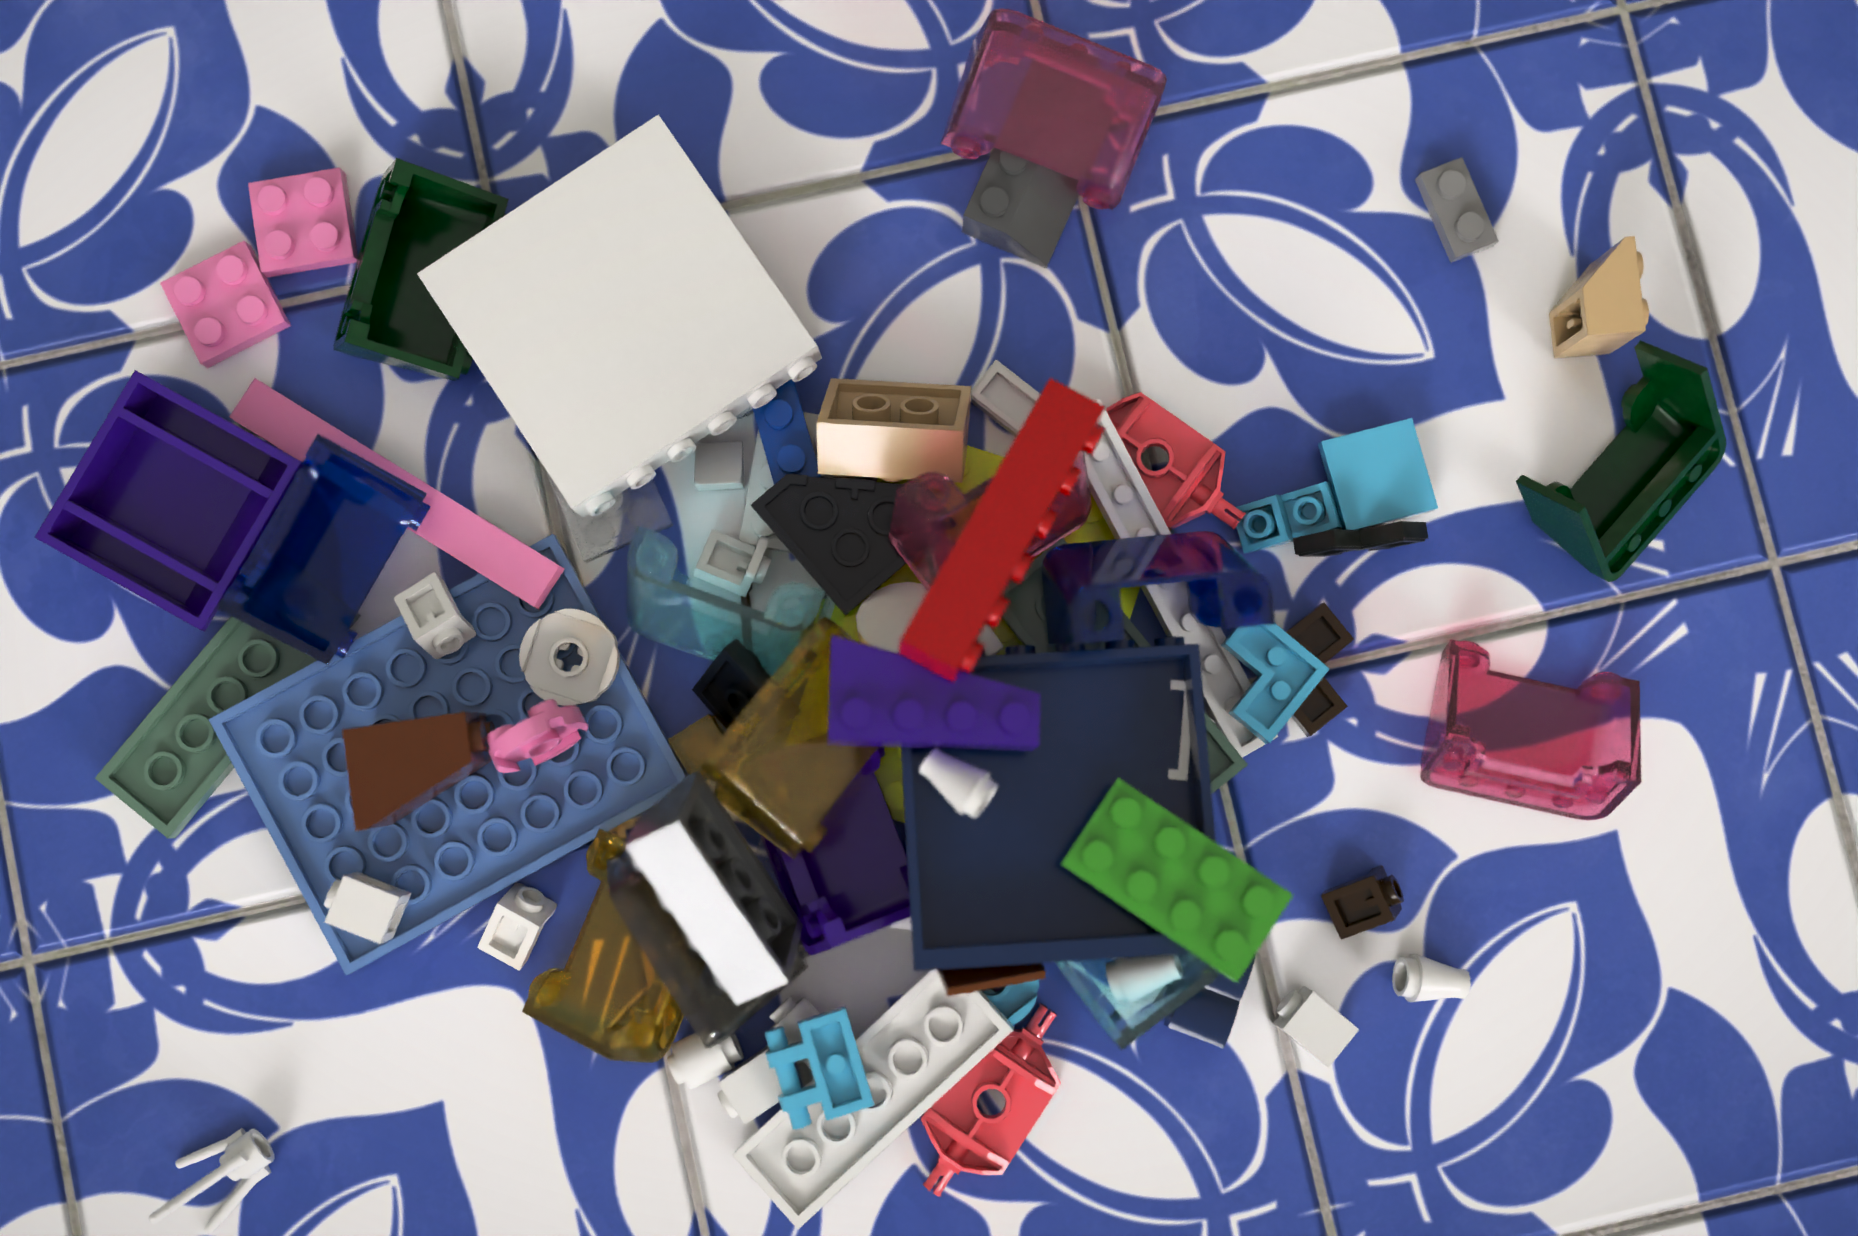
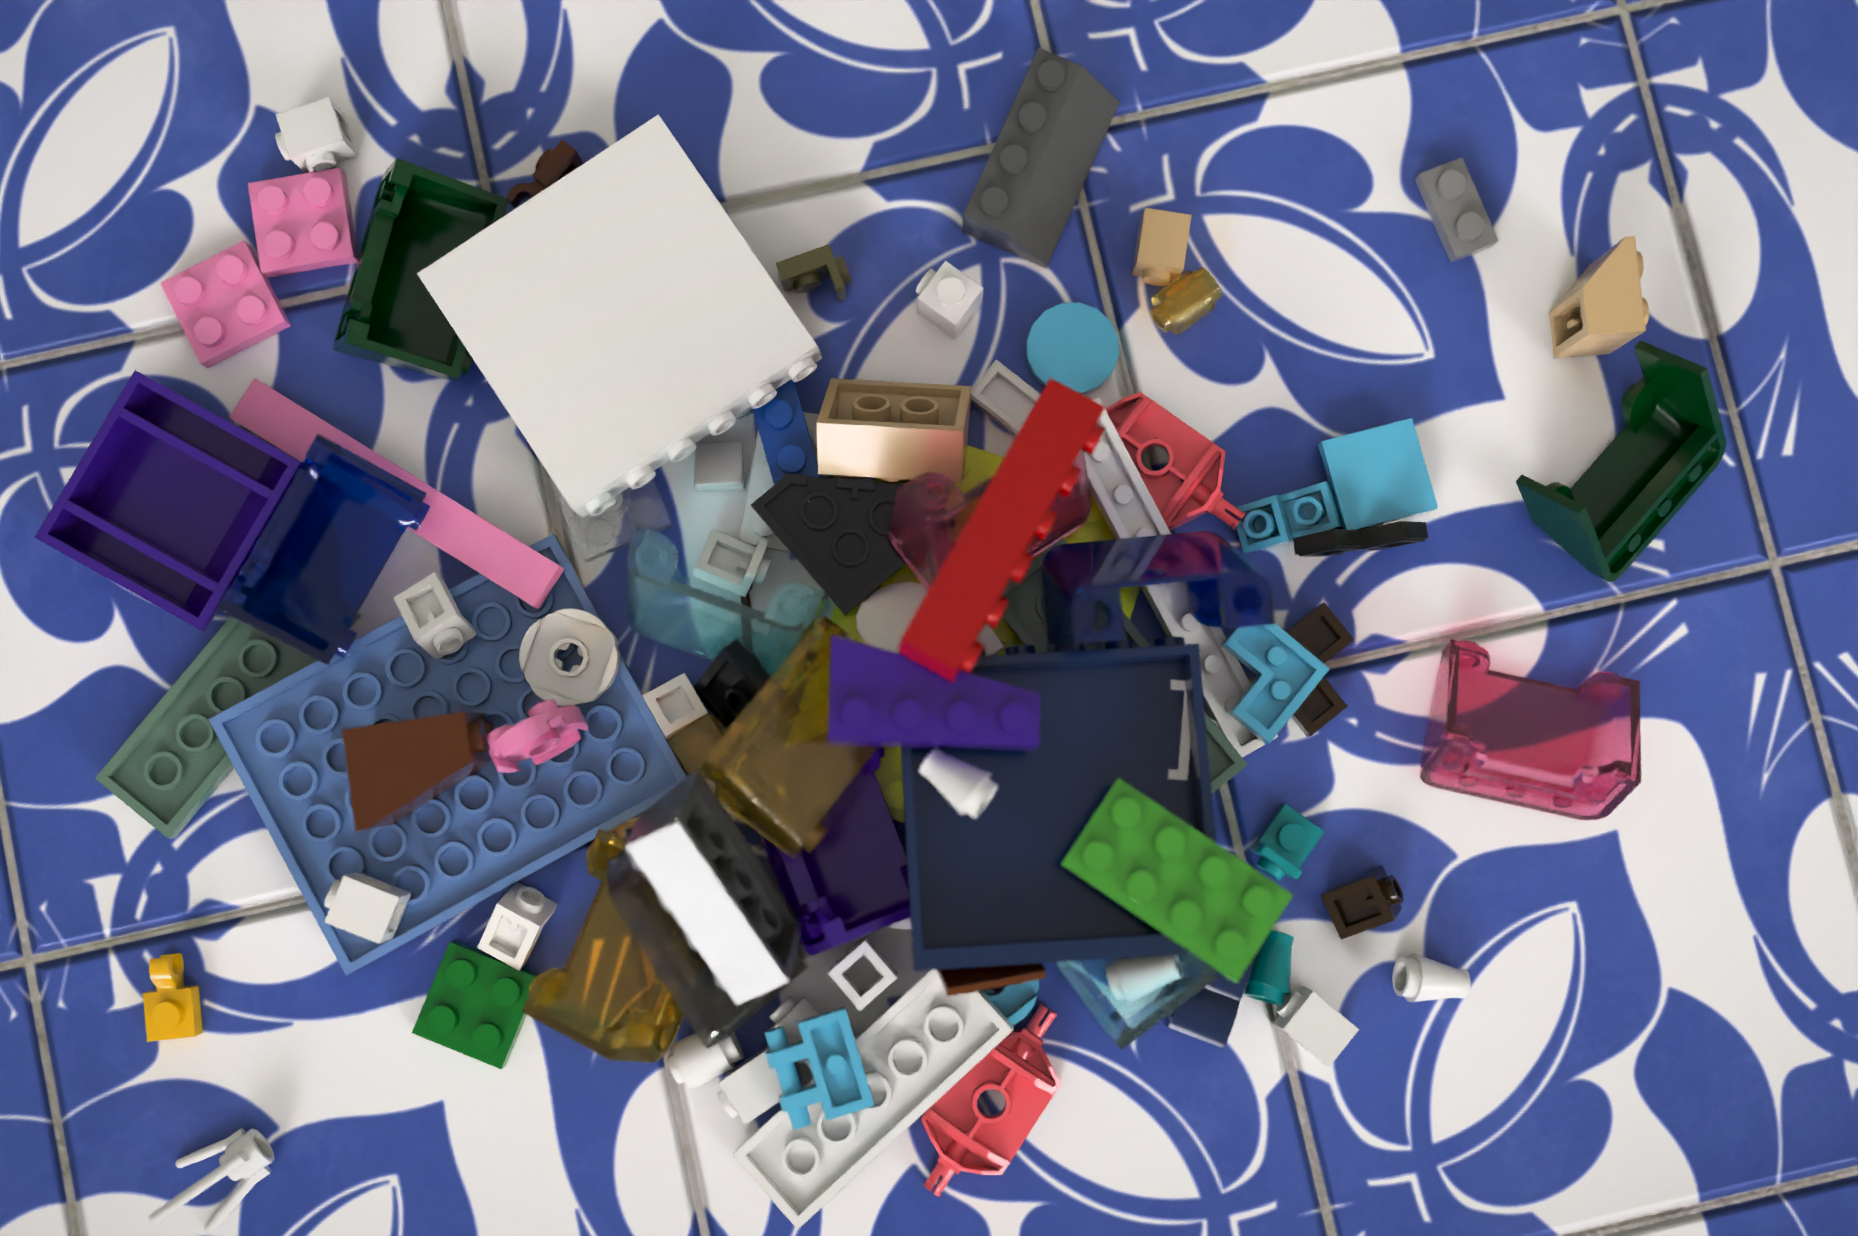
(172, 1008): none -> yellow plate
(315, 136): none -> white brick
(475, 1005): none -> green plate
(549, 168): none -> reddish brown plate
(675, 705): none -> white plate
(807, 270): none -> olive bracket
(863, 973): none -> white brick
(948, 298): none -> white brick
(1055, 104): clear pink windscreen -> none
(1073, 347): none -> medium azure tile
(1161, 246): none -> tan brick
(1185, 301): none -> clear yellow brick
(1272, 969): none -> teal cone
(1286, 843): none -> teal bracket

